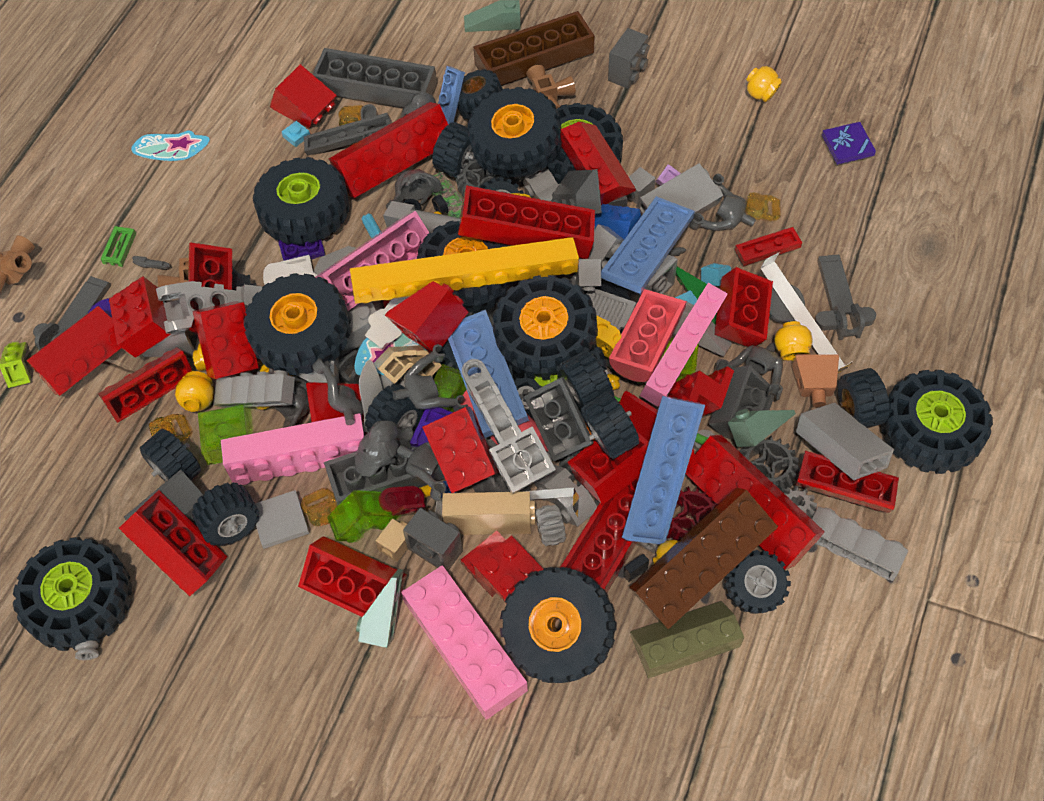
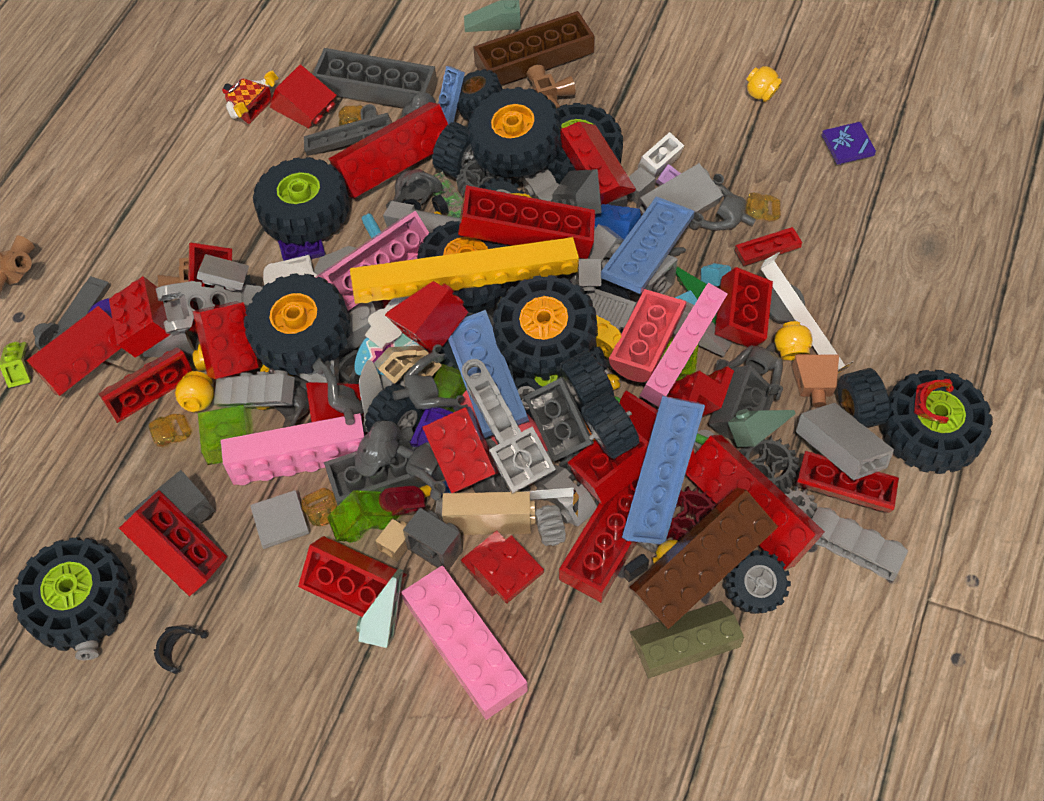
(122, 246): bright green tile -> none
(148, 263): dark grey piece -> none
(166, 642): none -> black helmet
(169, 146): sticker -> none
(169, 455): black wheel -> none
(222, 272): none -> light grey tile
(225, 514): black wheel -> none
(249, 97): none -> torso
(295, 133): medium azure plate -> none
(585, 630): black wheel -> none
(628, 58): dark grey brick -> none
(661, 155): none -> white brick
(840, 301): dark grey piece -> none
(922, 393): none -> red helmet

